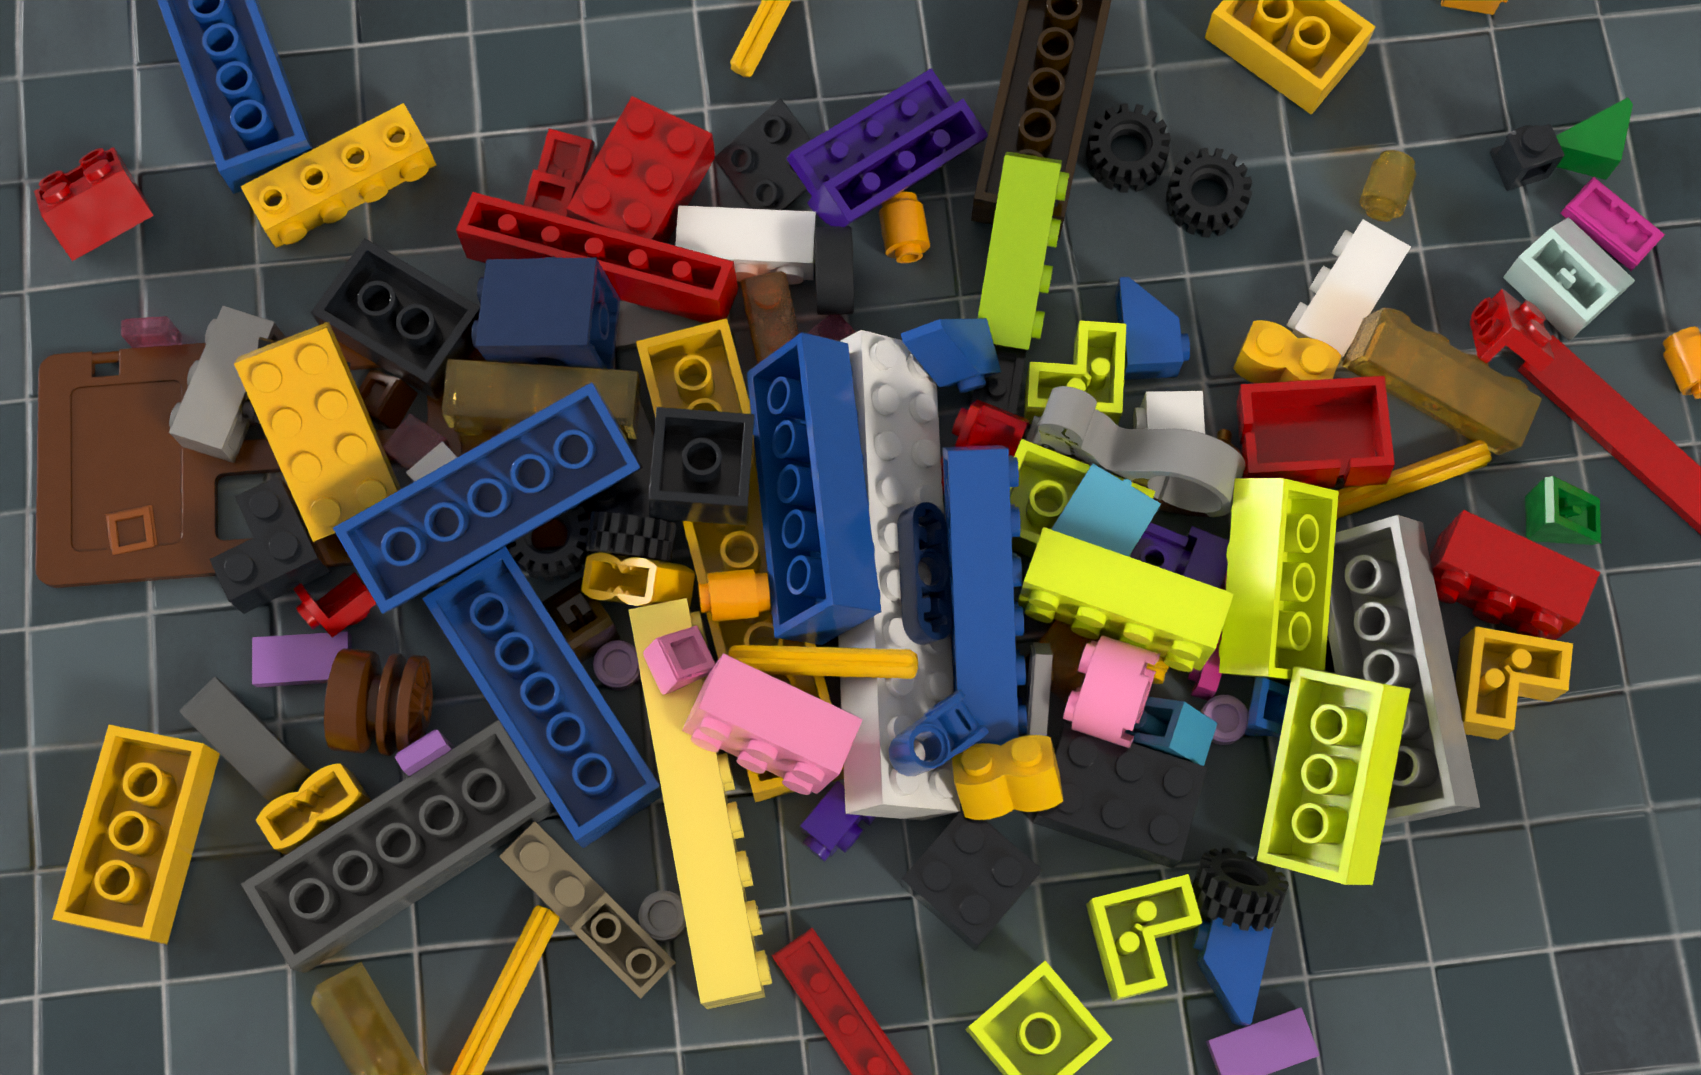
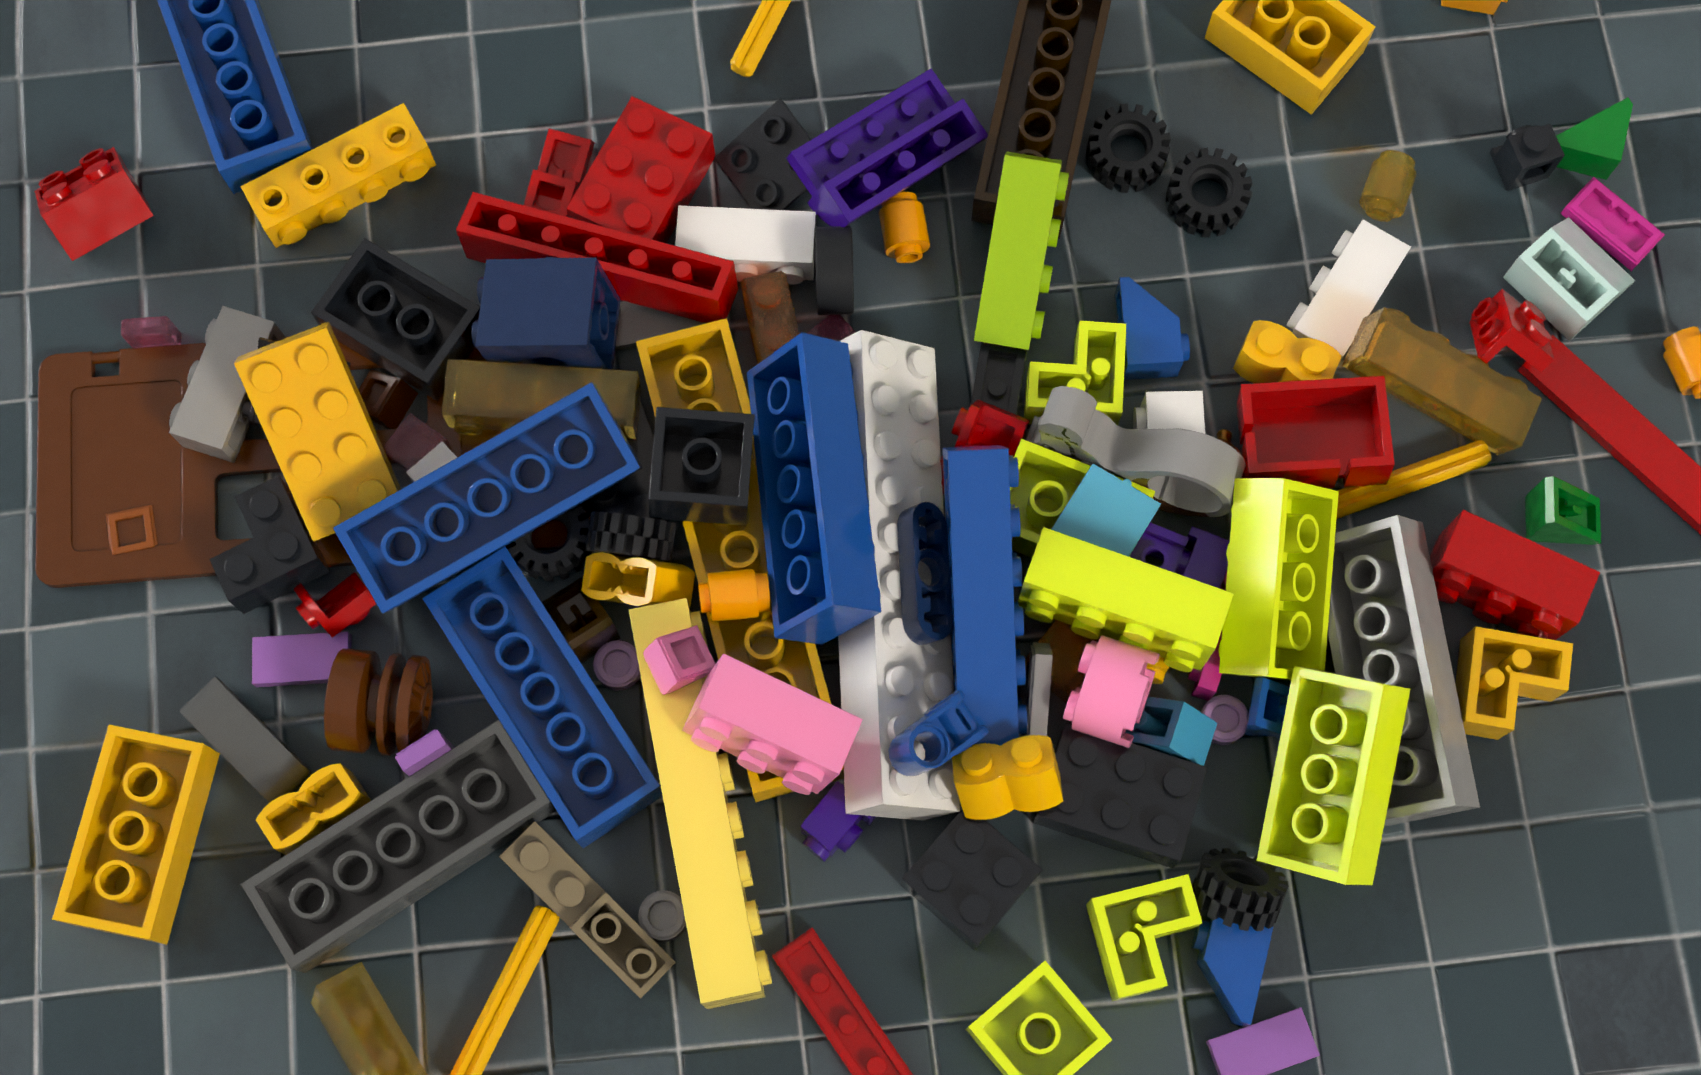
(828, 661): yellow axle -> none
(955, 352): blue slope -> none

